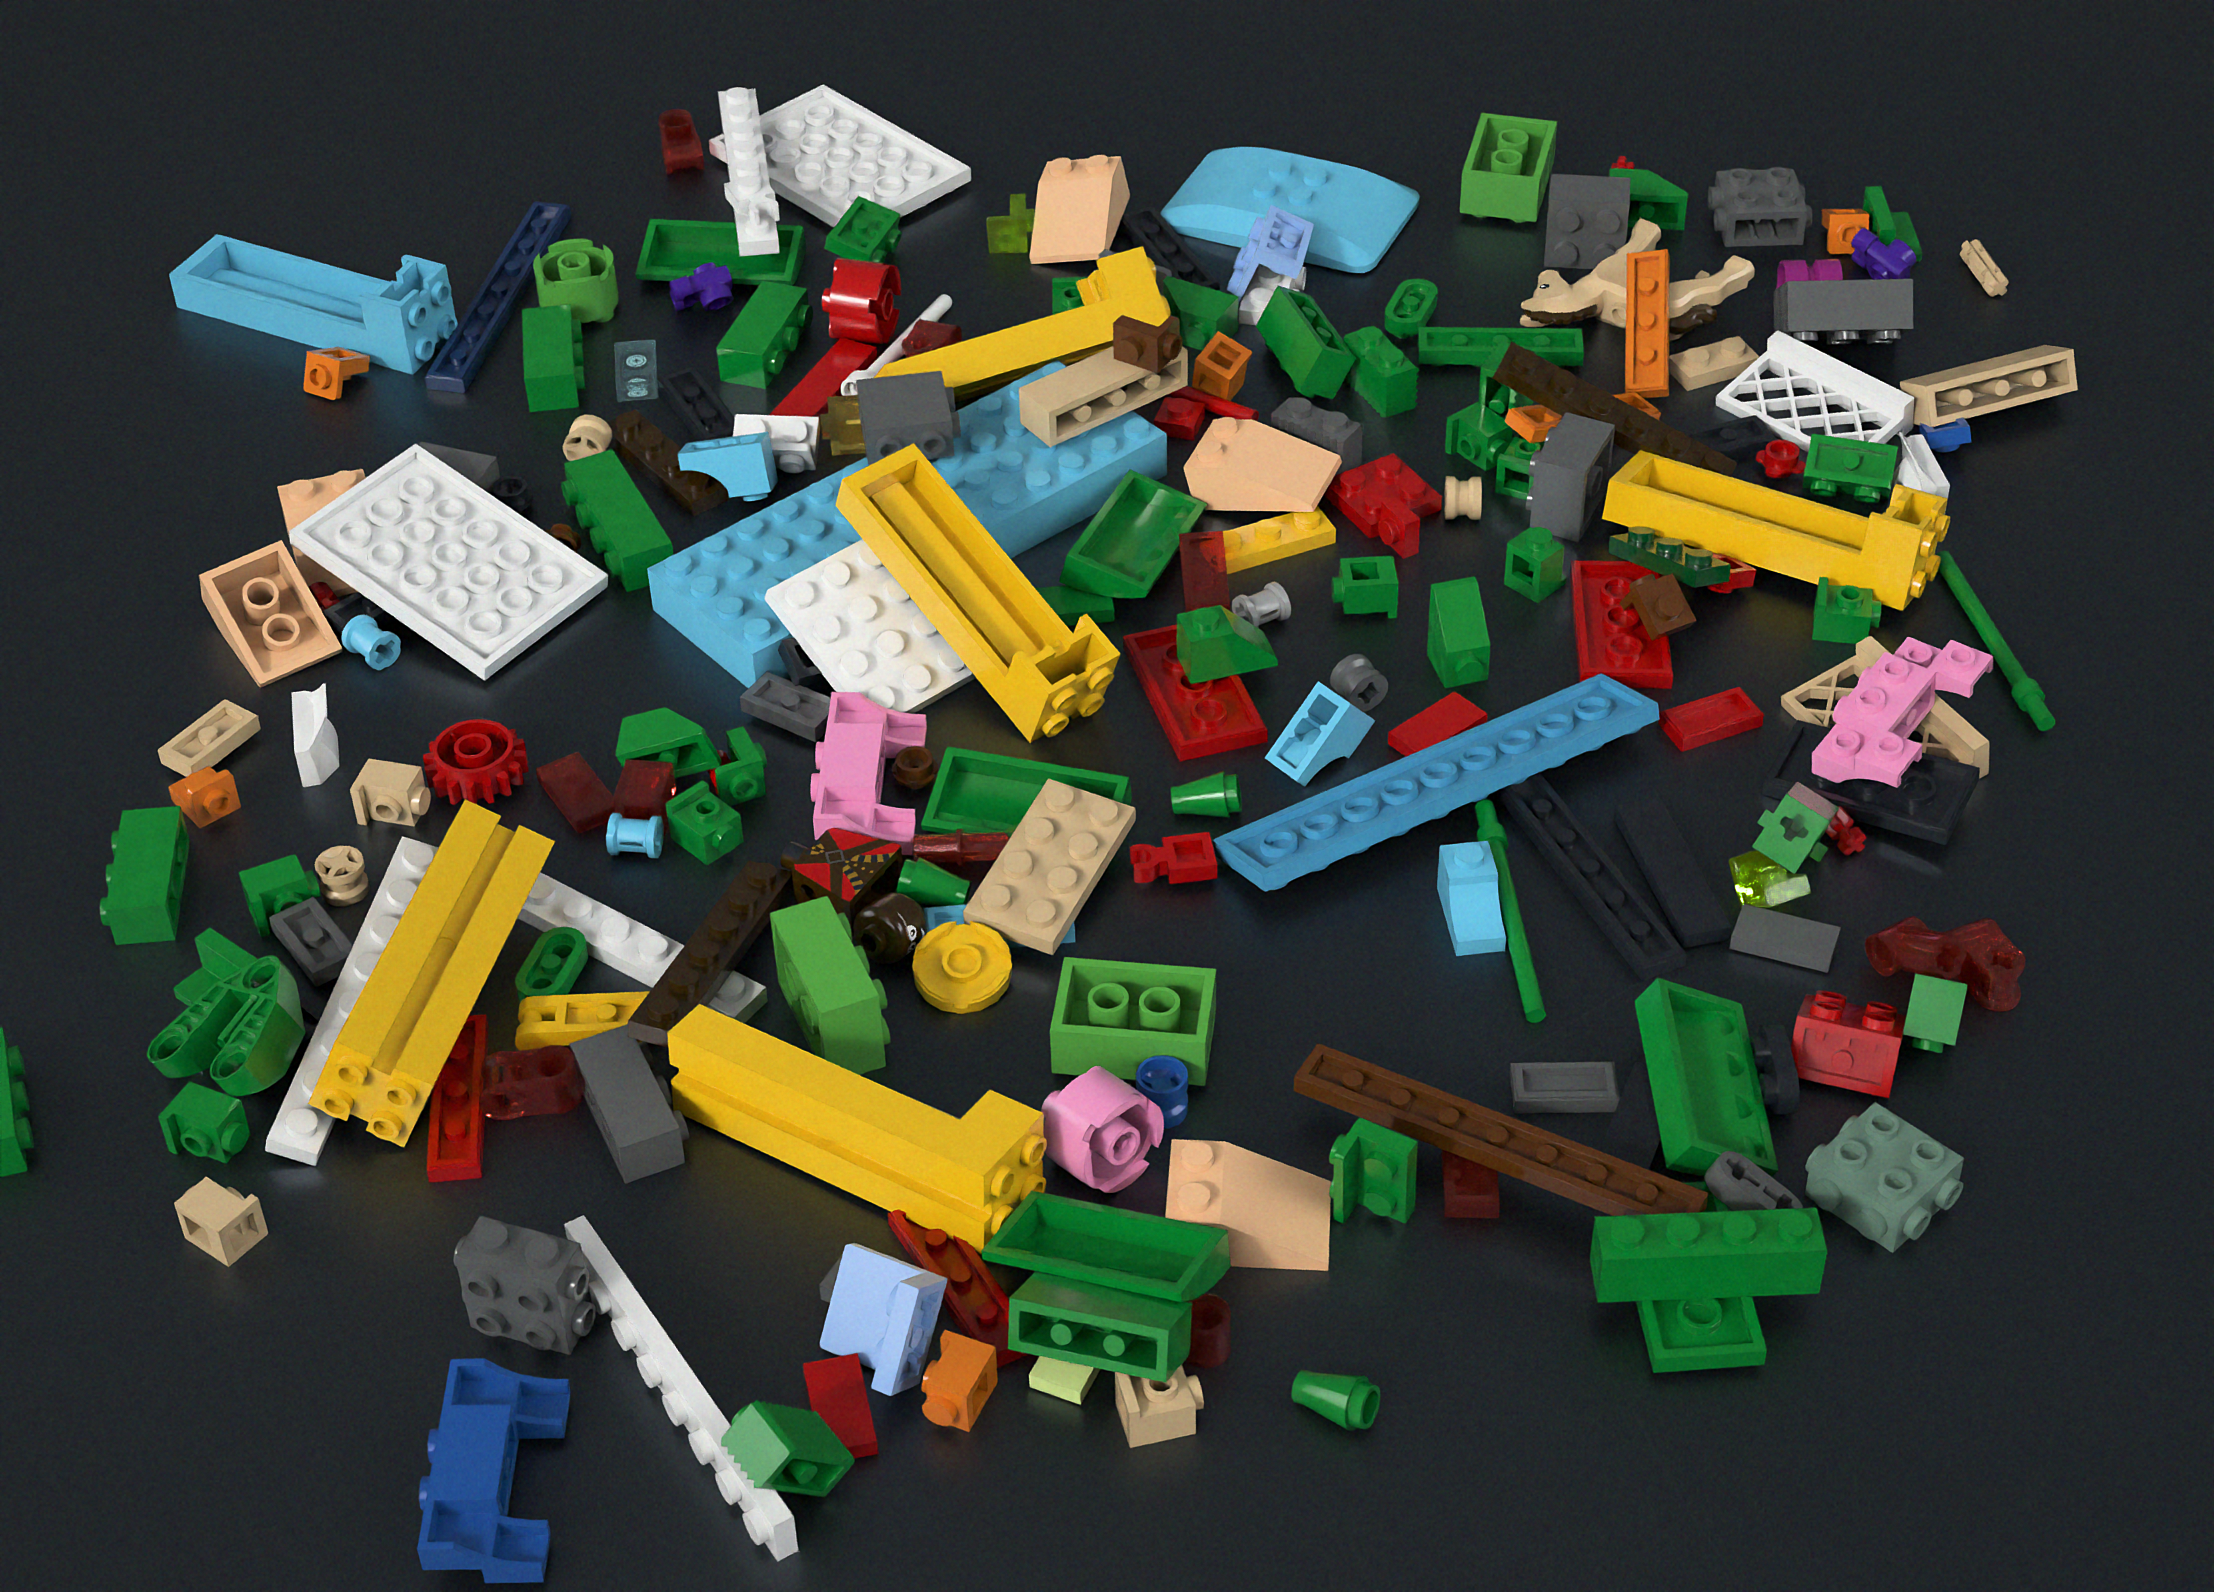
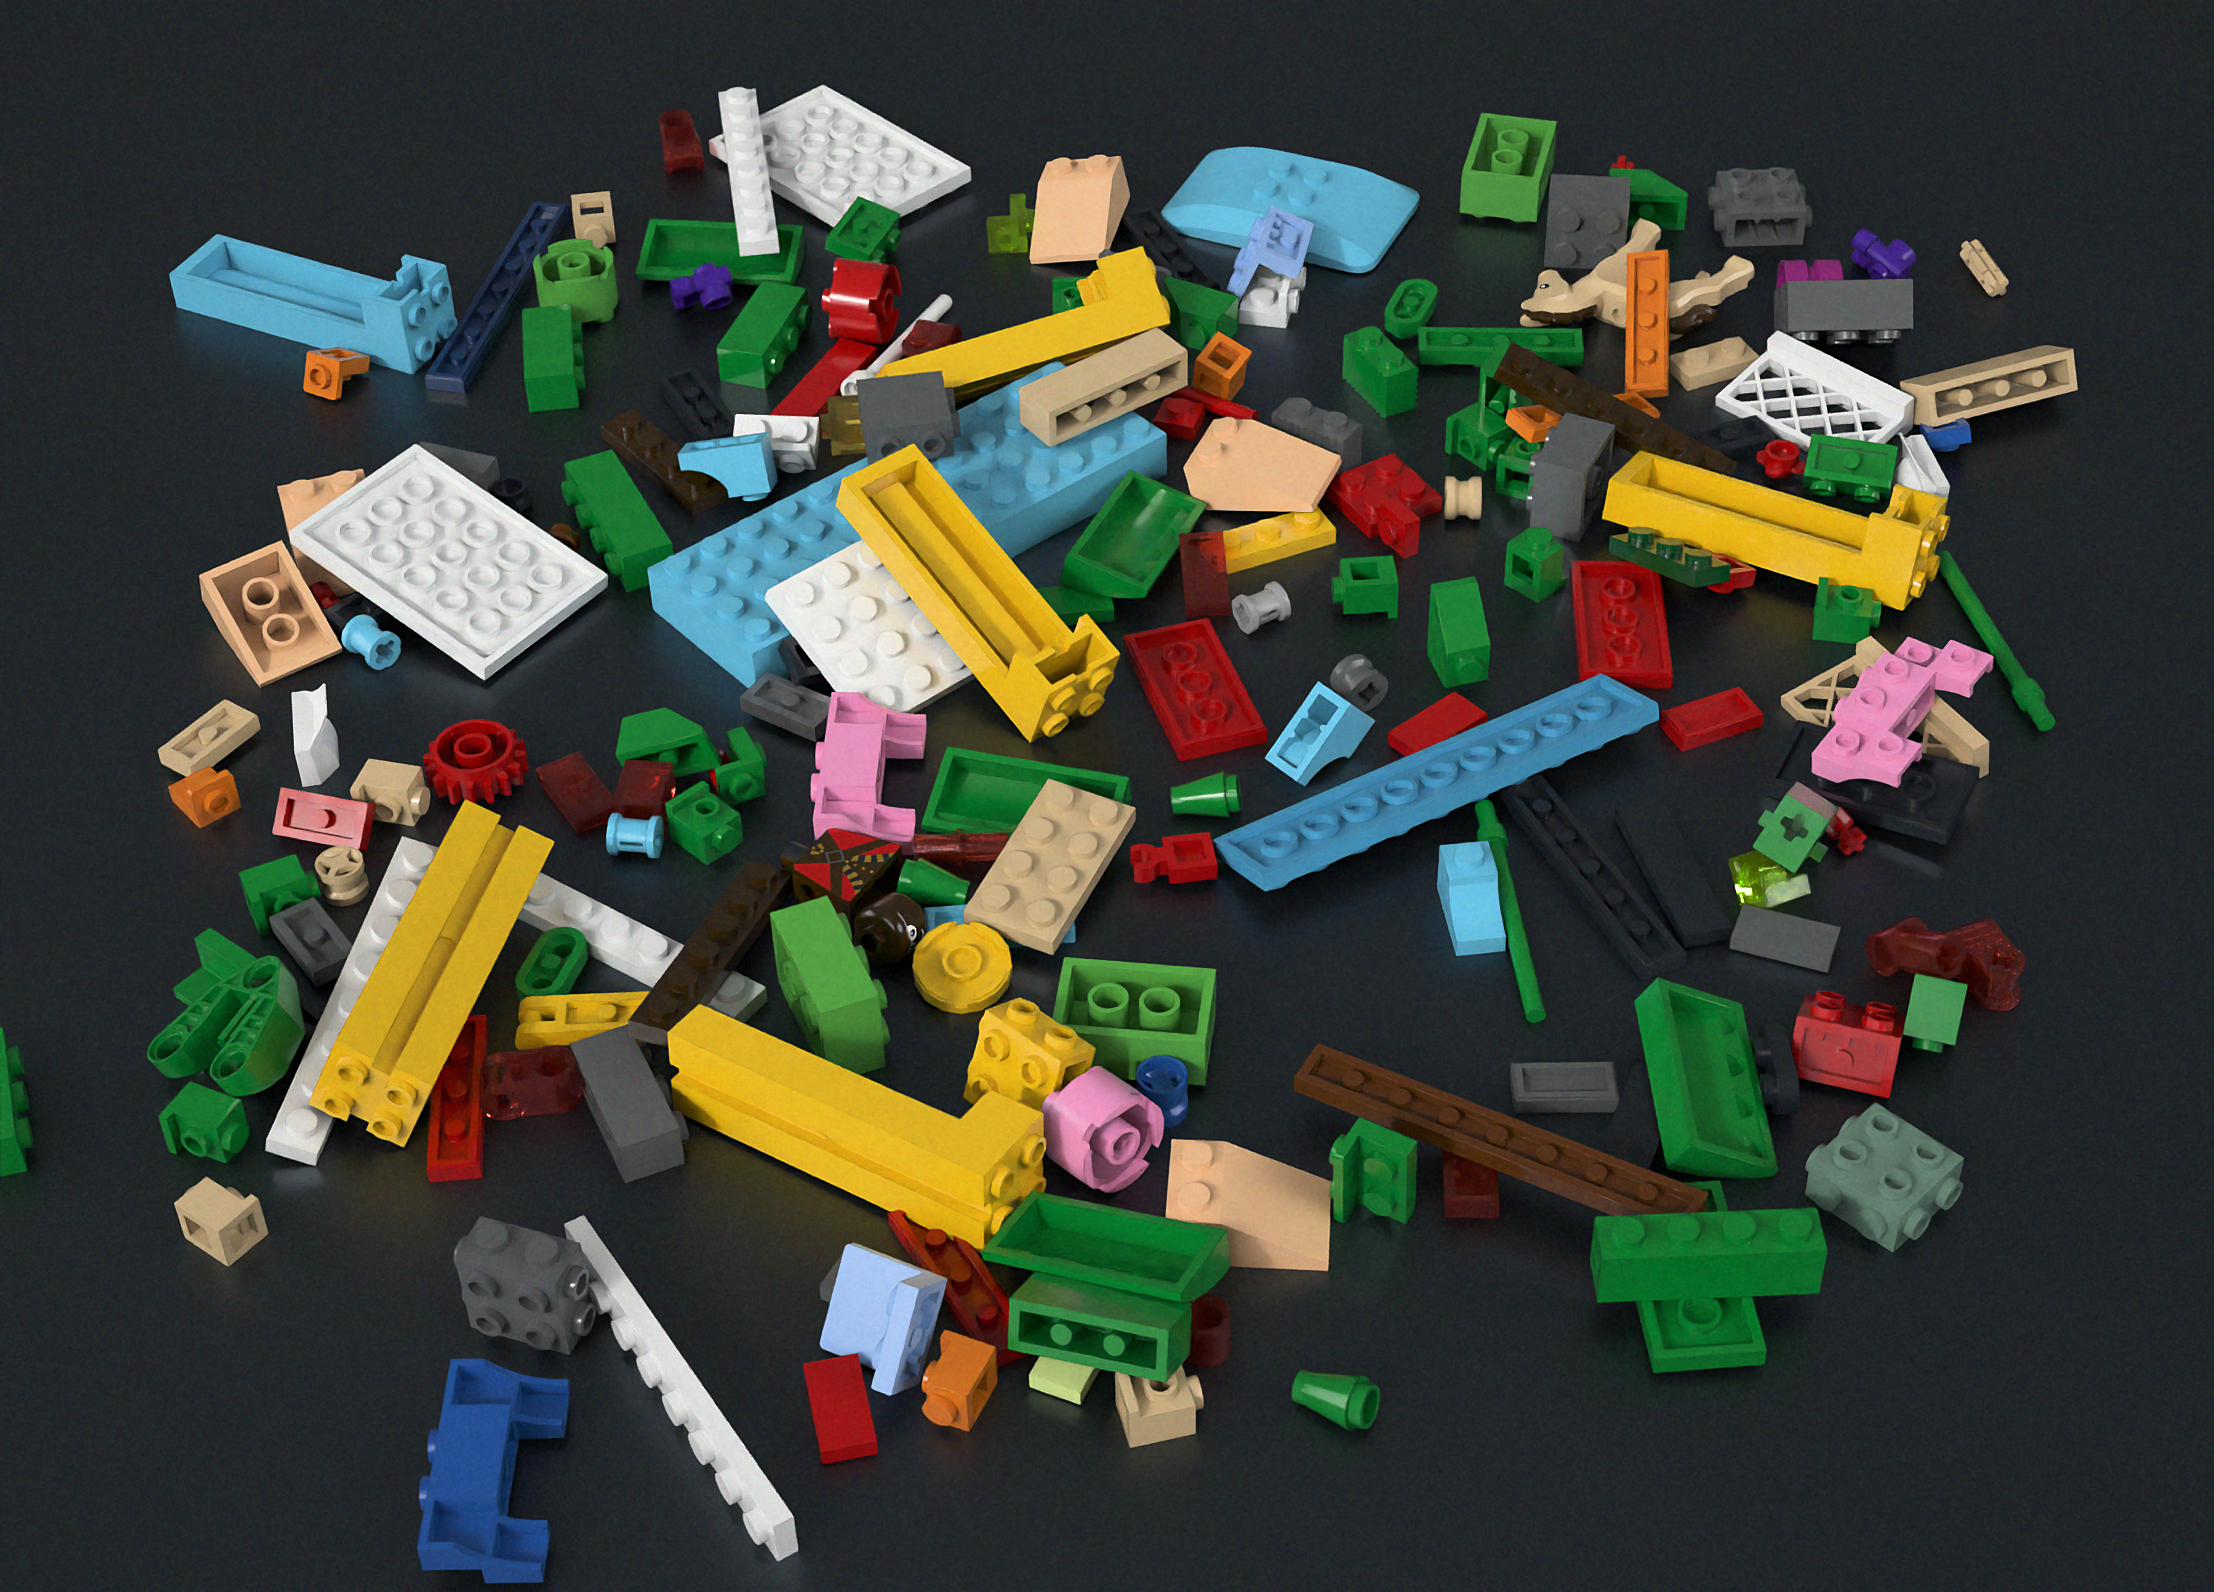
(146, 876): green brick -> none
(323, 819): none -> plate
(581, 431): tan wheel -> none
(597, 226): none -> tan brick
(636, 370): clear light blue tile -> none
(752, 196): white plate -> none
(786, 1449): green brick -> none
(914, 767): reddish brown plate -> none
(1024, 1055): none -> yellow brick
(1145, 343): reddish brown bracket -> none
(1220, 645): green slope -> none
(1305, 343): green brick -> none
(1659, 605): reddish brown bracket -> none
(1746, 1186): dark grey beam -> none
(1842, 228): orange bracket -> none
(1889, 224): green panel -> none

